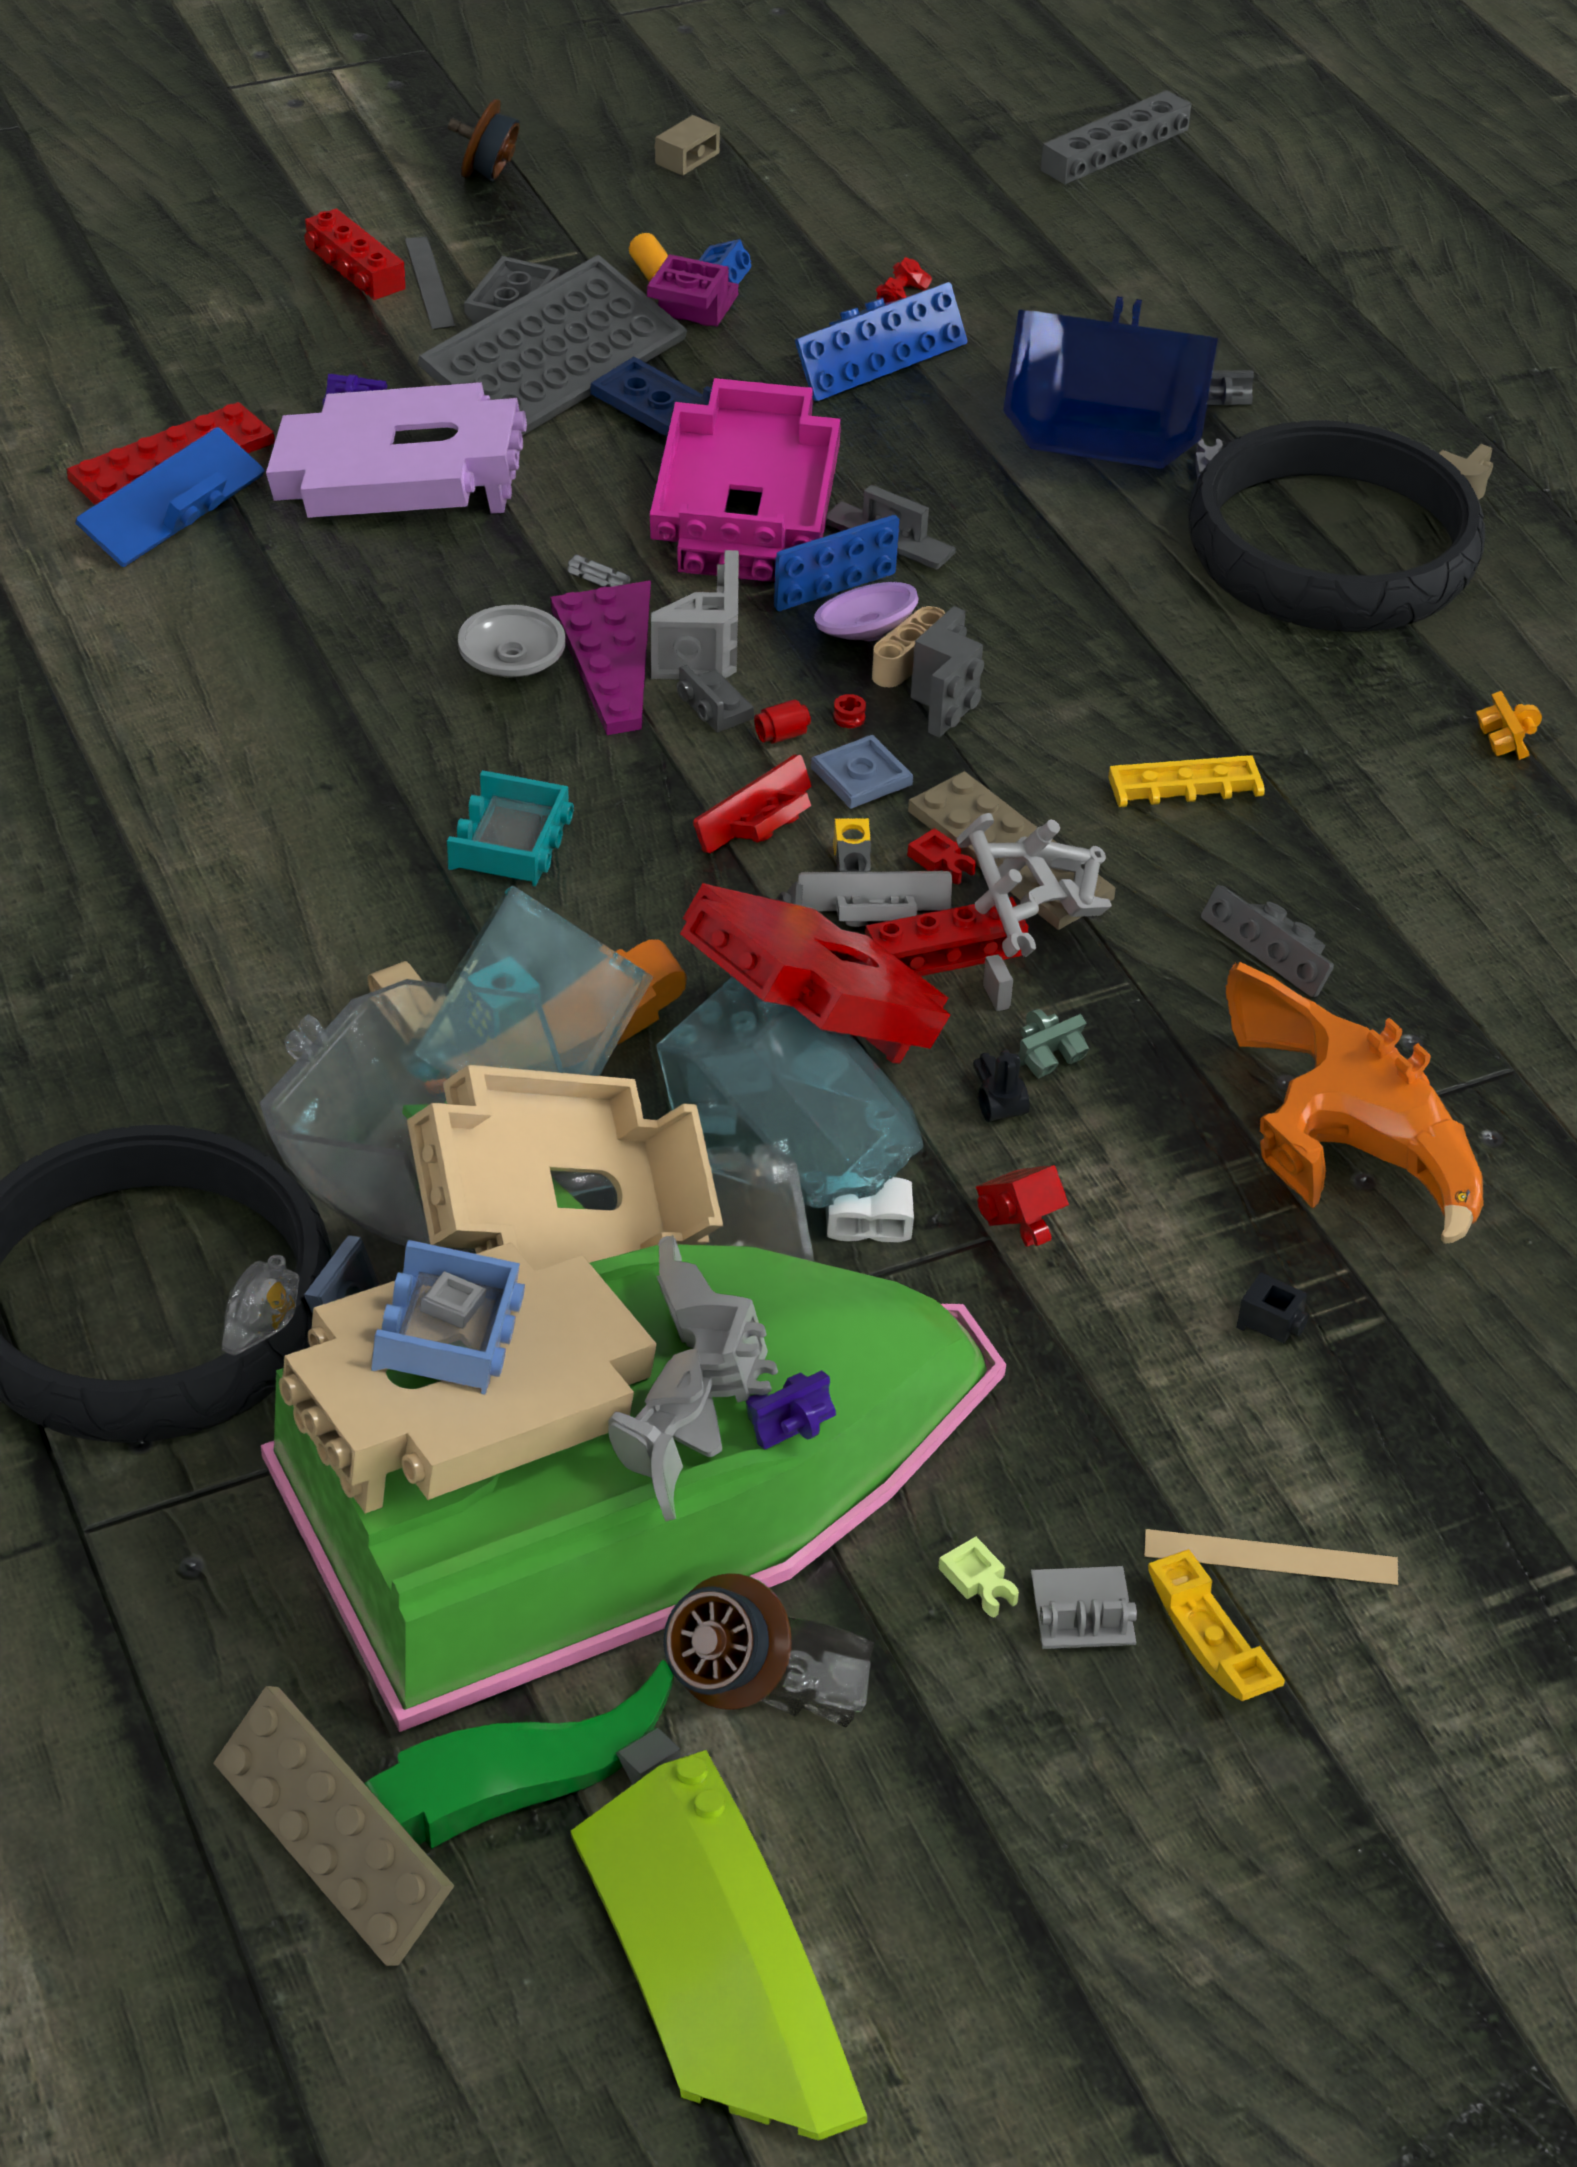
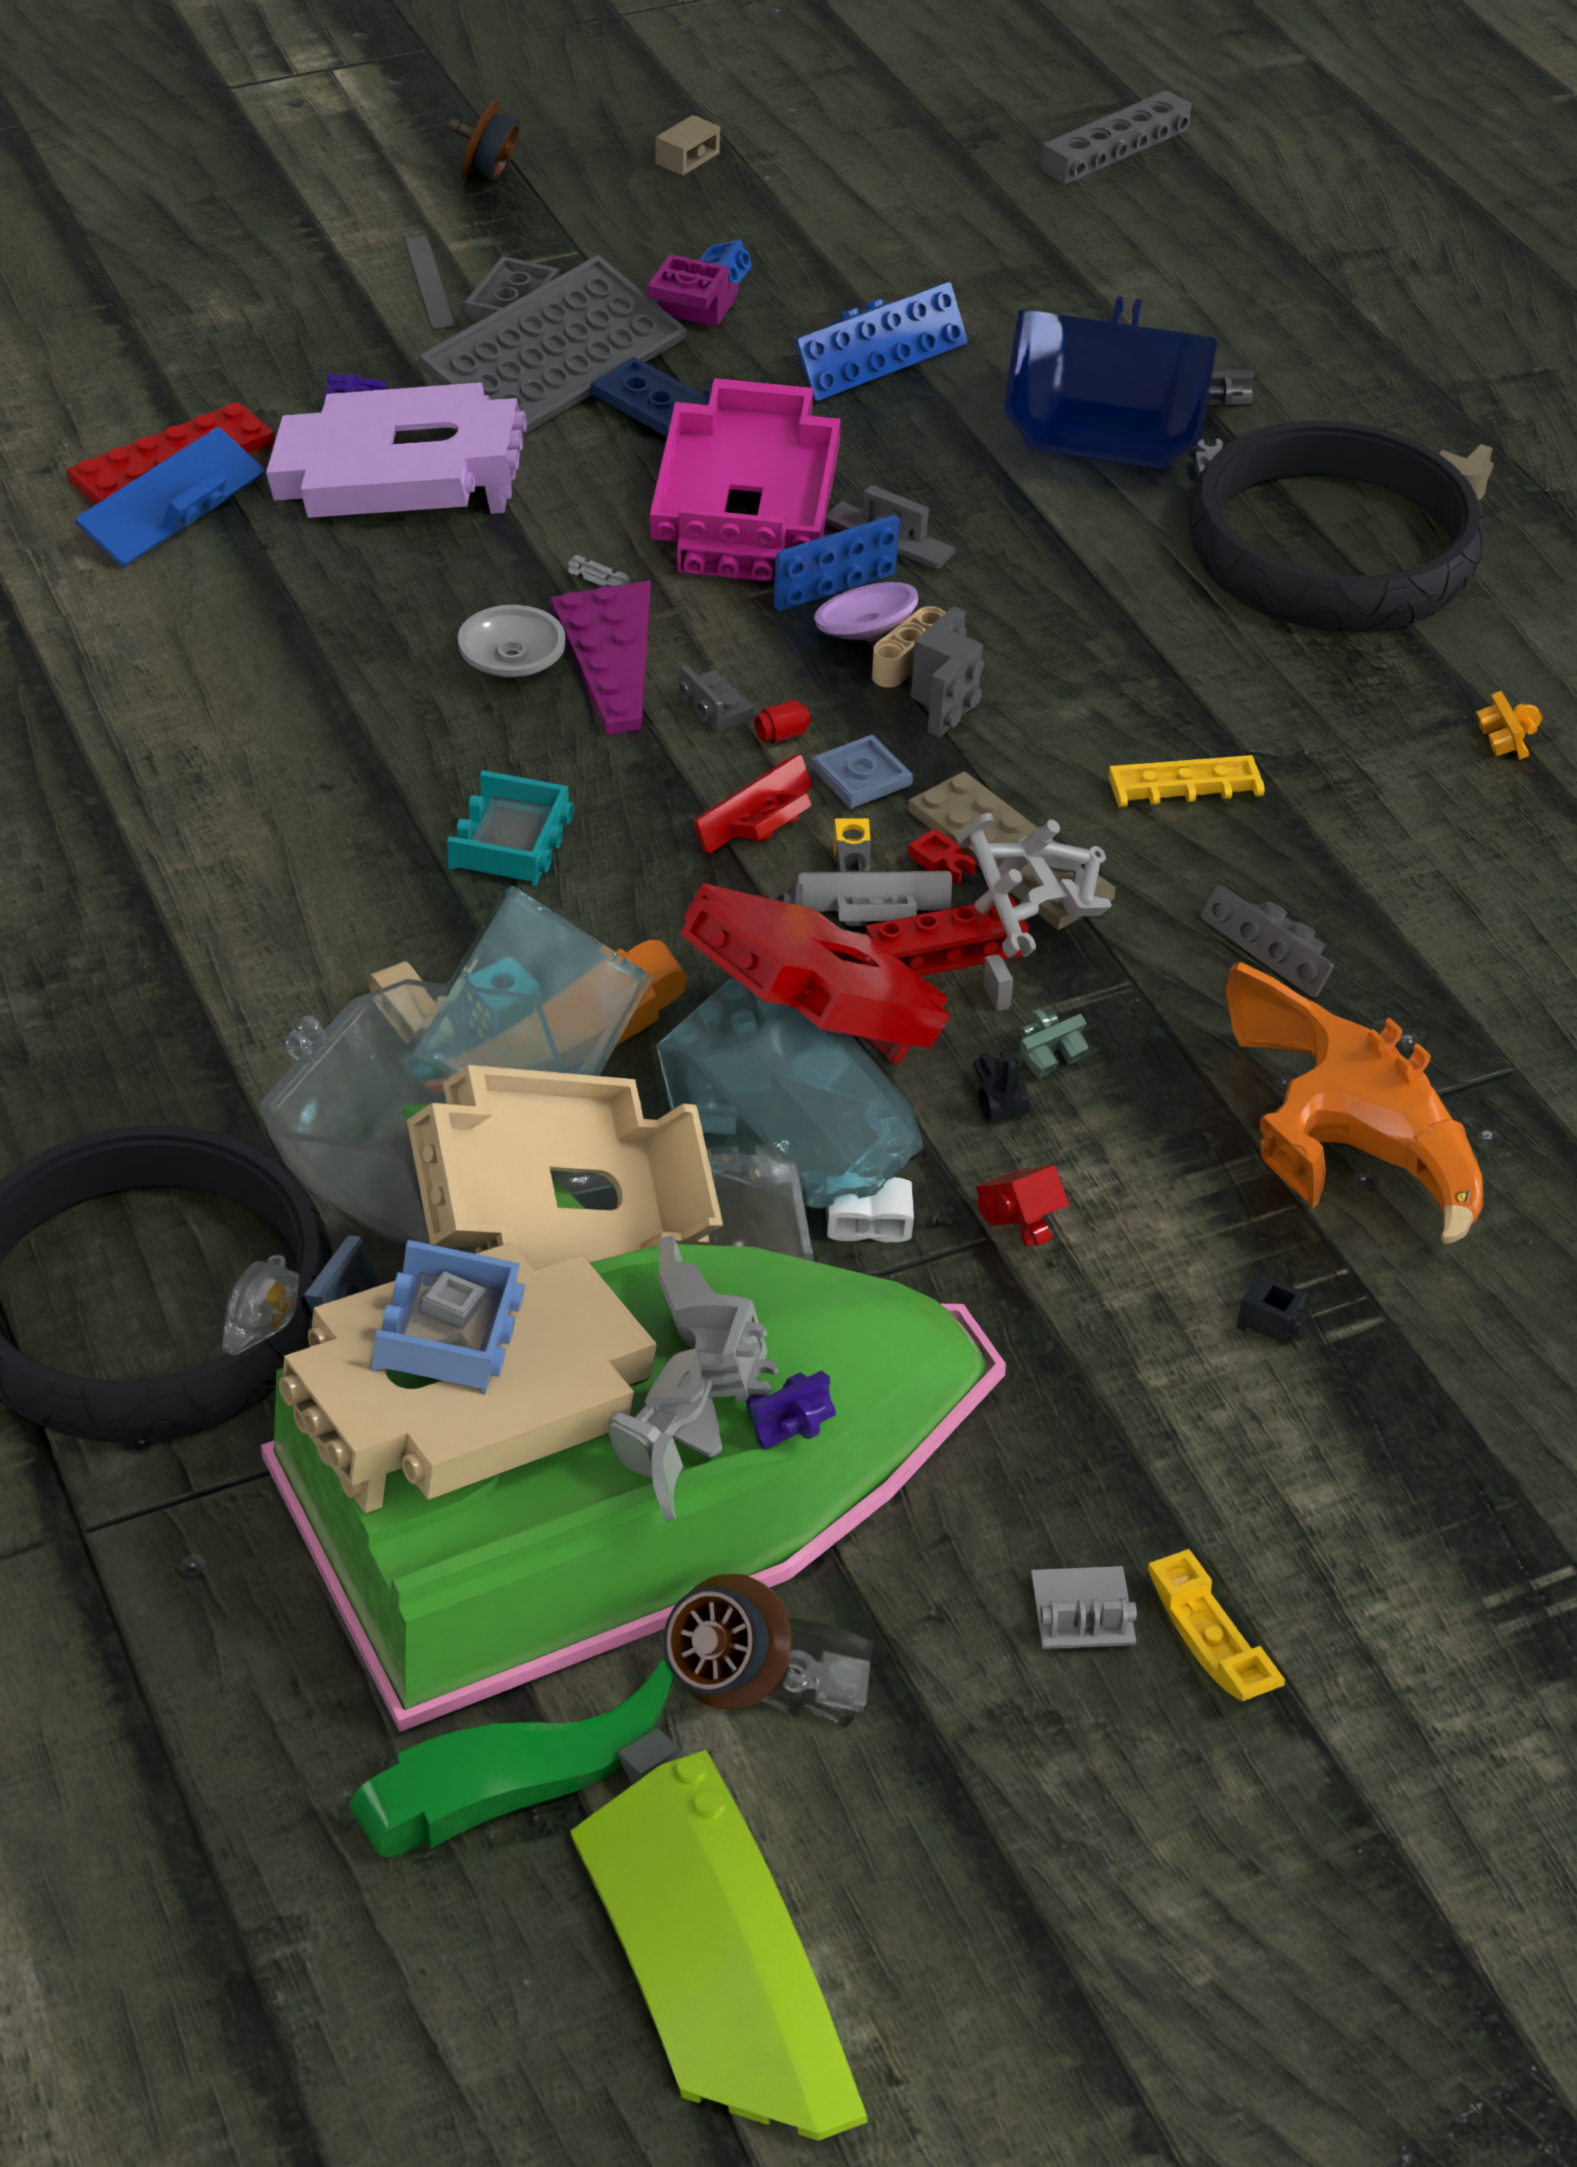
(333, 1826): dark tan plate -> none
(355, 254): red brick -> none
(647, 254): light orange pin -> none
(699, 628): light grey bracket -> none
(849, 711): red bush -> none
(906, 274): red piece -> none
(978, 1571): yellowish green plate -> none
(1274, 1557): tan sticker -> none

